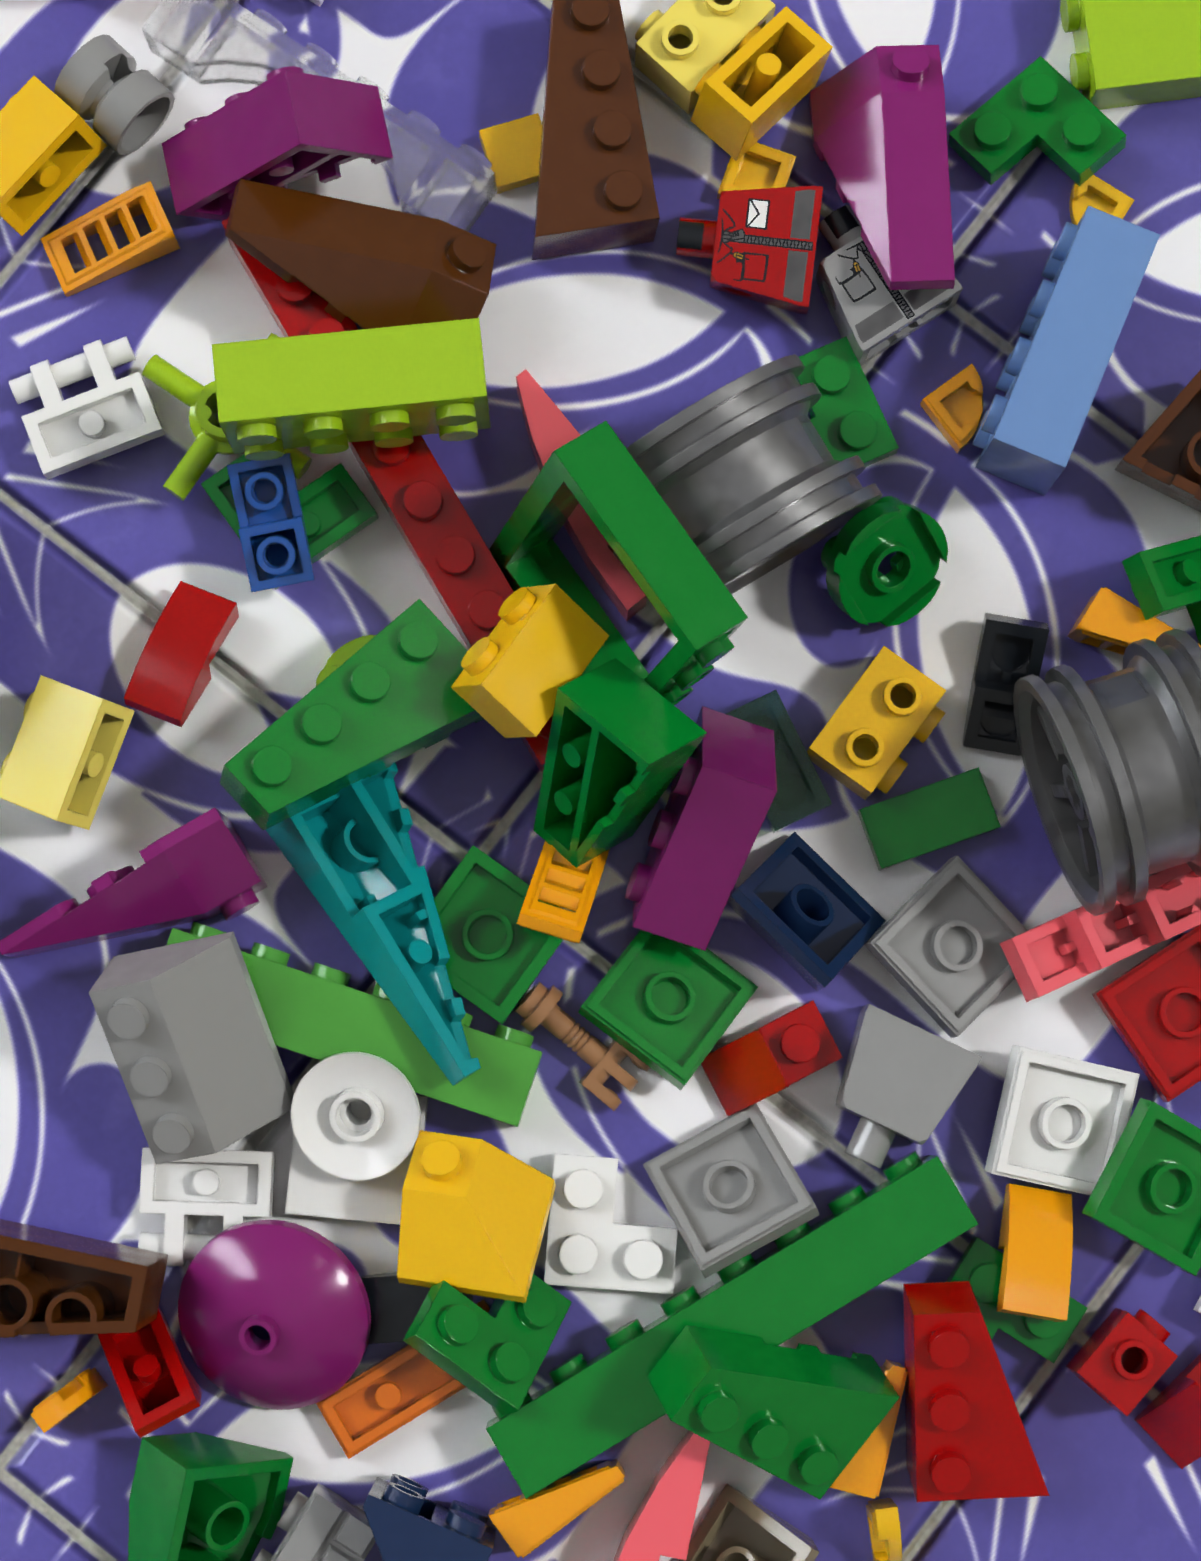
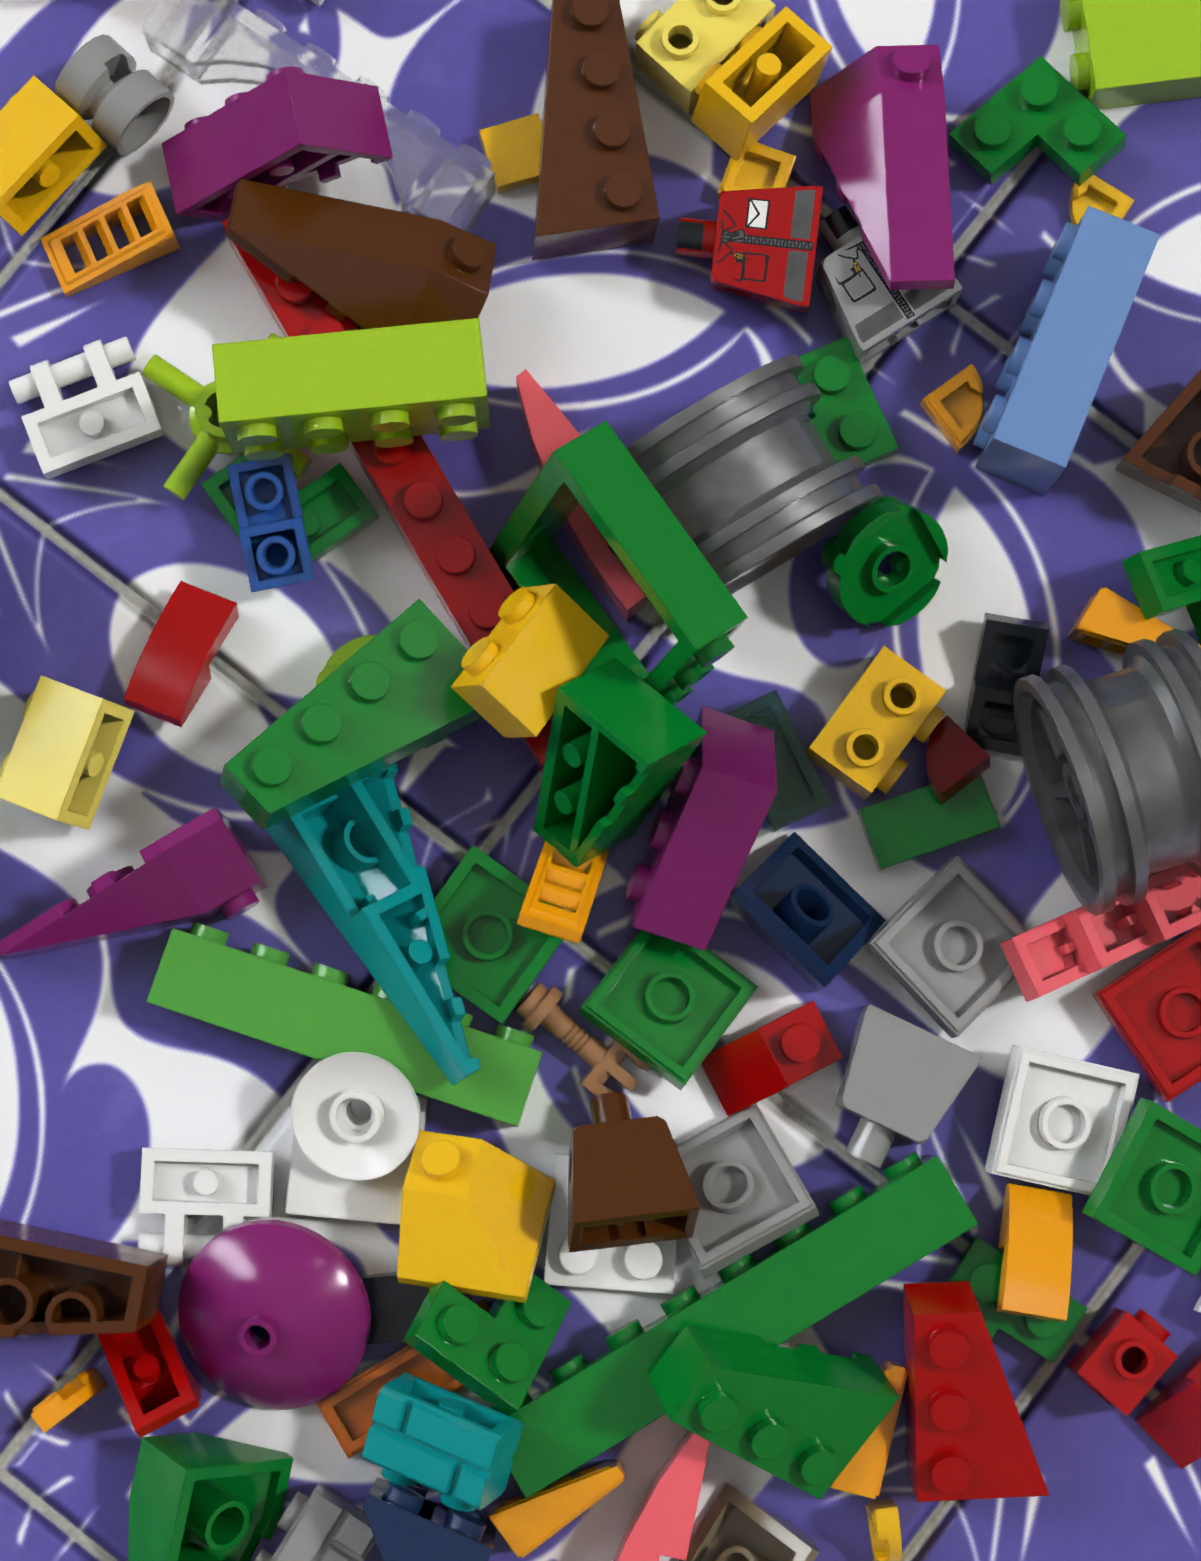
(191, 1045): light grey slope -> none
(441, 1442): none -> teal brick
(626, 1180): none -> reddish brown torso
(953, 759): none -> dark red tile

